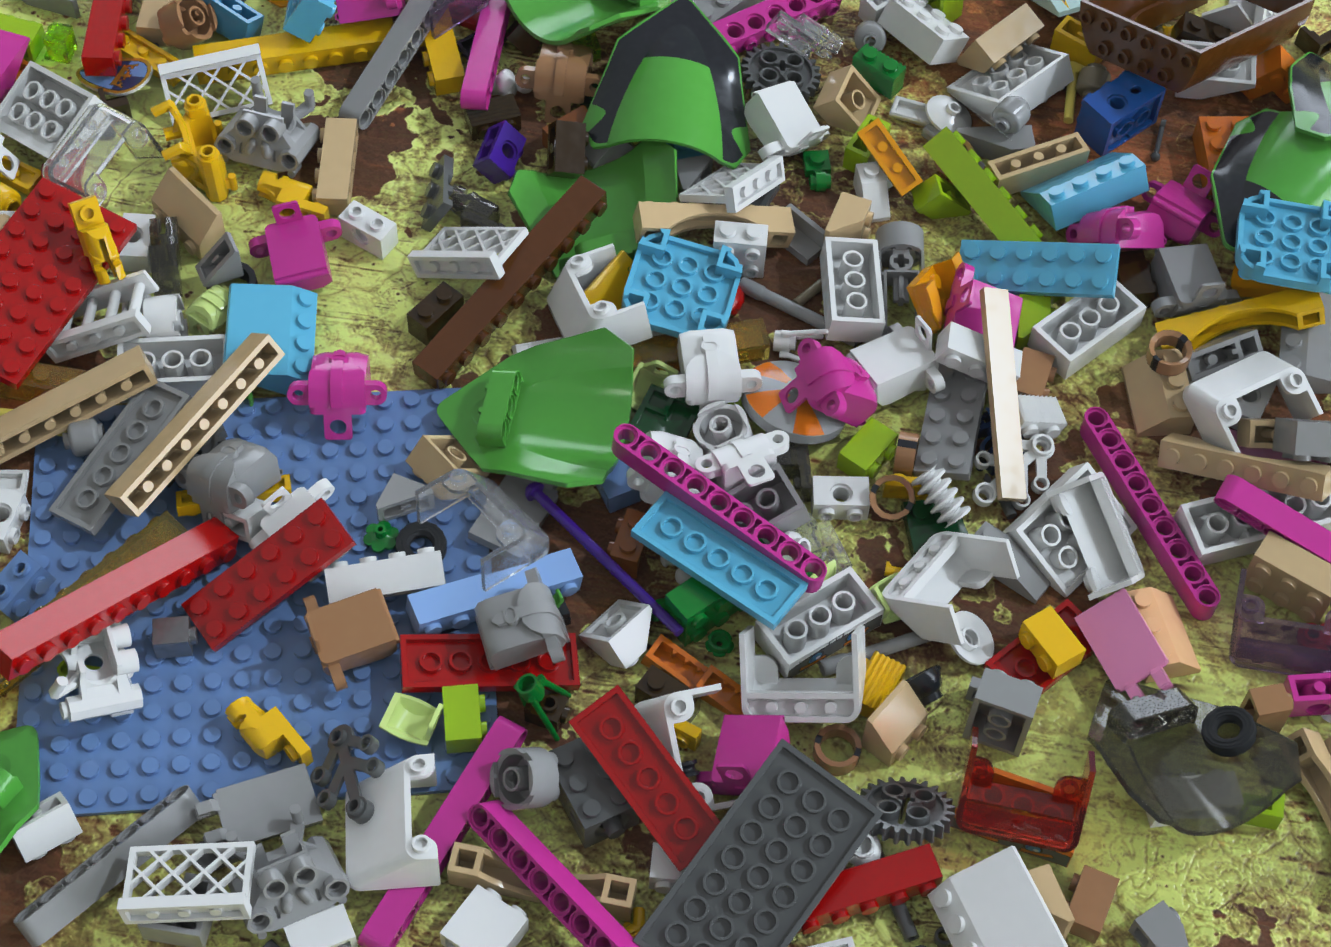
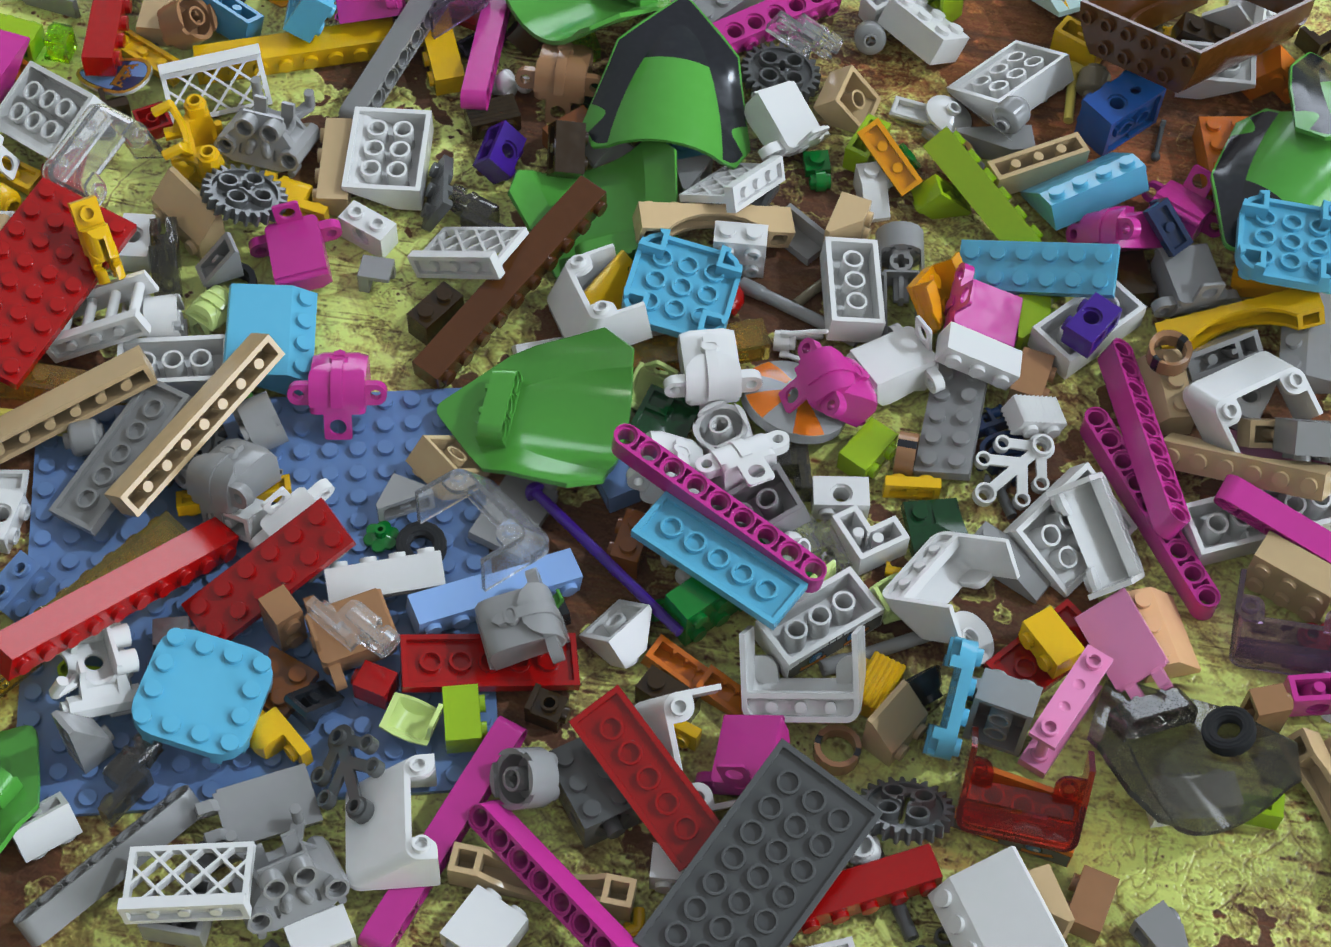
(84, 739): none -> light grey slope
(128, 778): none -> clear smoke plate
(153, 124): none -> red piece
(202, 694): none -> medium azure plate
(242, 194): none -> dark grey gear
(260, 422): none -> light grey brick
(283, 618): none -> medium nougat brick
(288, 676): none -> dark orange wing
(312, 701): none -> black slope
(354, 626): none -> clear plate
(374, 684): none -> red brick
(375, 269): none -> light grey panel
(389, 156): none -> white slope
(532, 691): green plant -> none
(689, 768): black bush -> none
(719, 636): green plate -> none
(866, 544): none -> white brick
(873, 499): medium nougat piece -> none
(880, 71): green brick -> none
(910, 156): none -> green plant
(941, 496): white piece -> none
(943, 740): none -> medium azure plate
(1002, 41): tan slope -> none
(1003, 395): tile -> none
(1065, 711): none -> bright pink fence
(1090, 324): none -> dark purple brick
(1143, 439): none -> dark pink beam
(1167, 226): none -> dark blue panel

